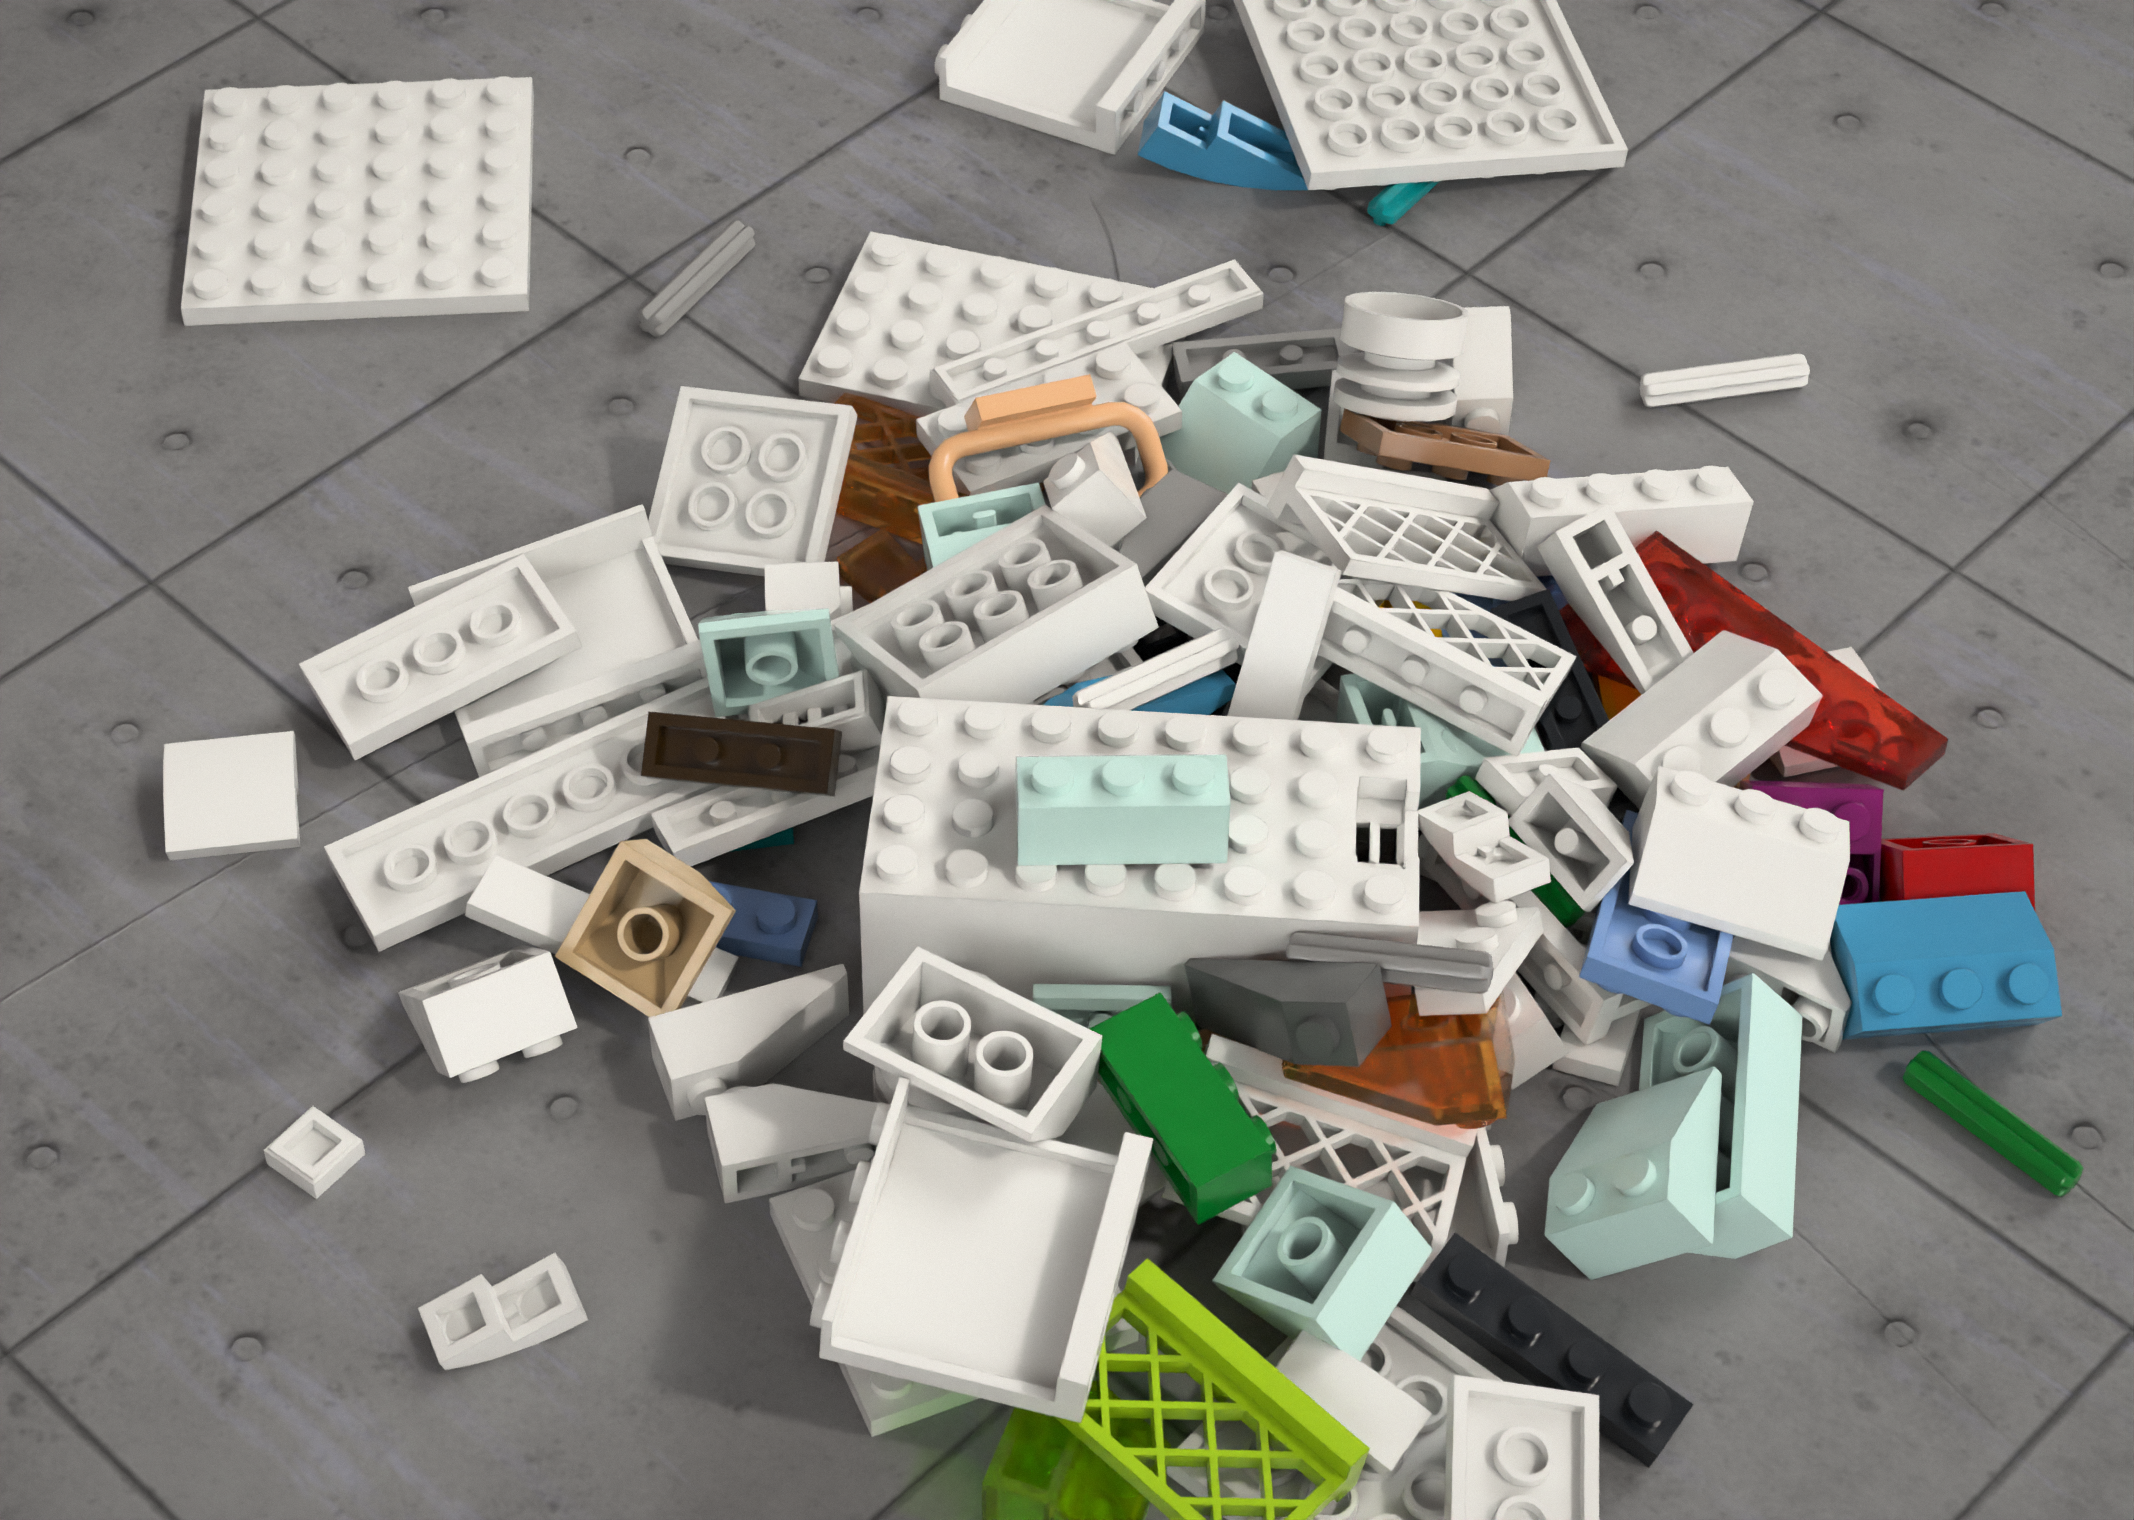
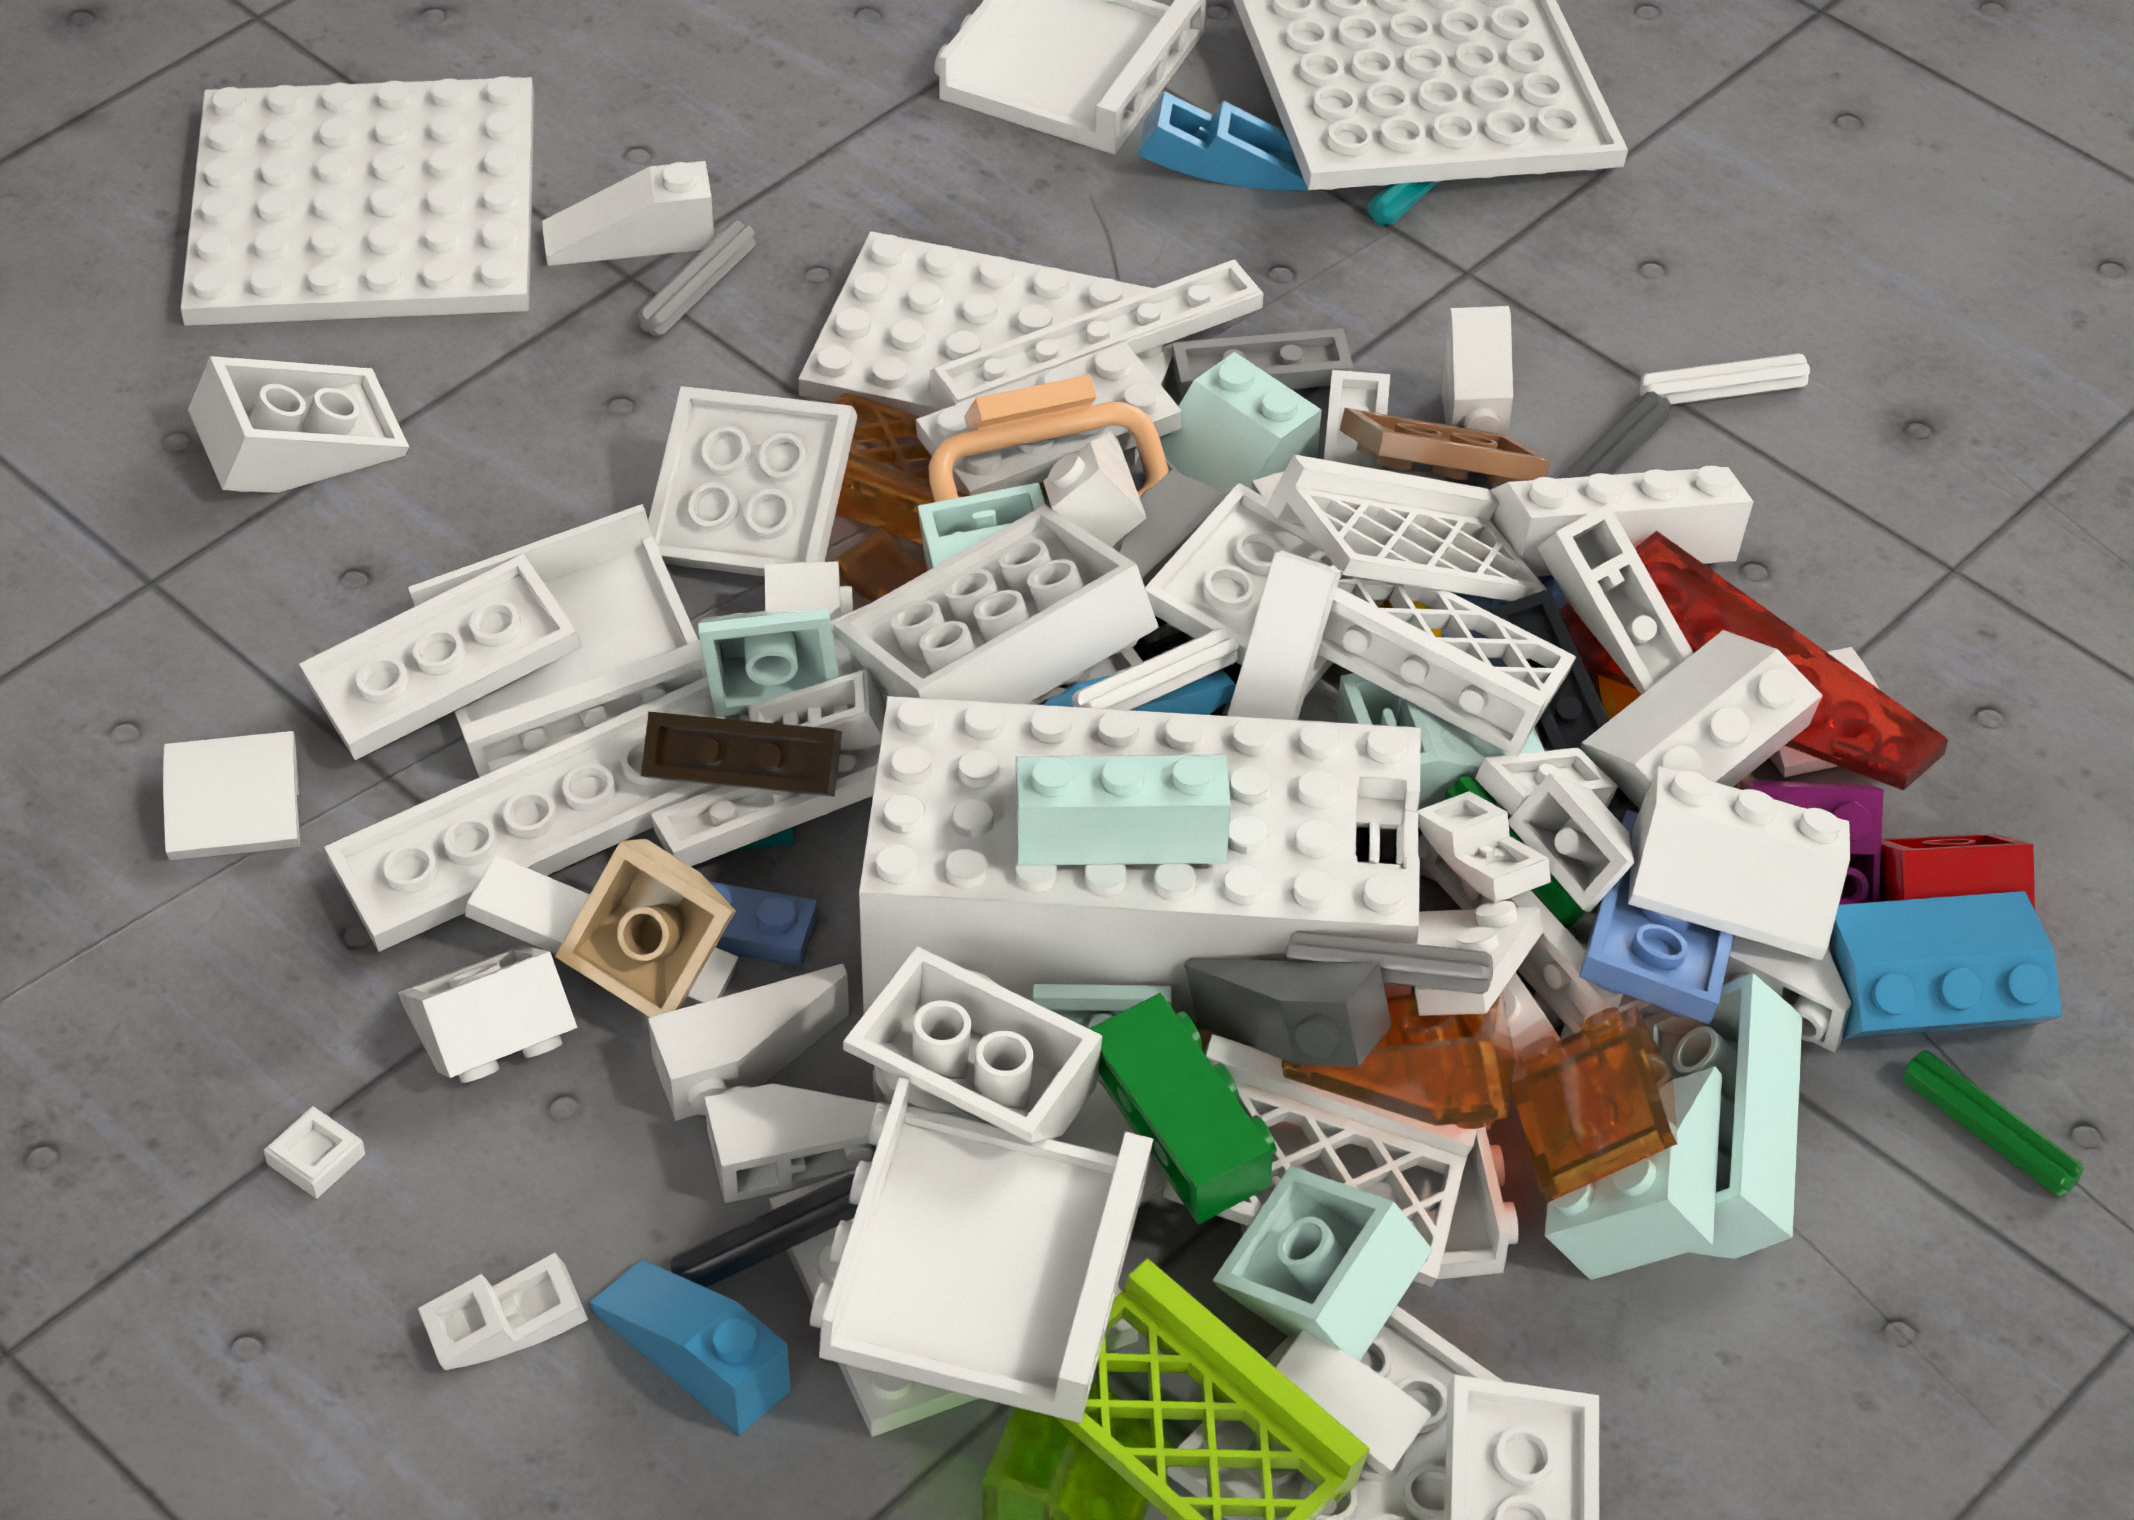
(291, 422): none -> white slope
(643, 215): none -> white slope
(699, 1342): none -> dark azure slope
(767, 1234): none -> black axle
(1398, 369): white wheel -> none
(1550, 1346): black plate -> none
(1594, 1101): none -> clear orange slope
(1622, 437): none -> dark grey axle

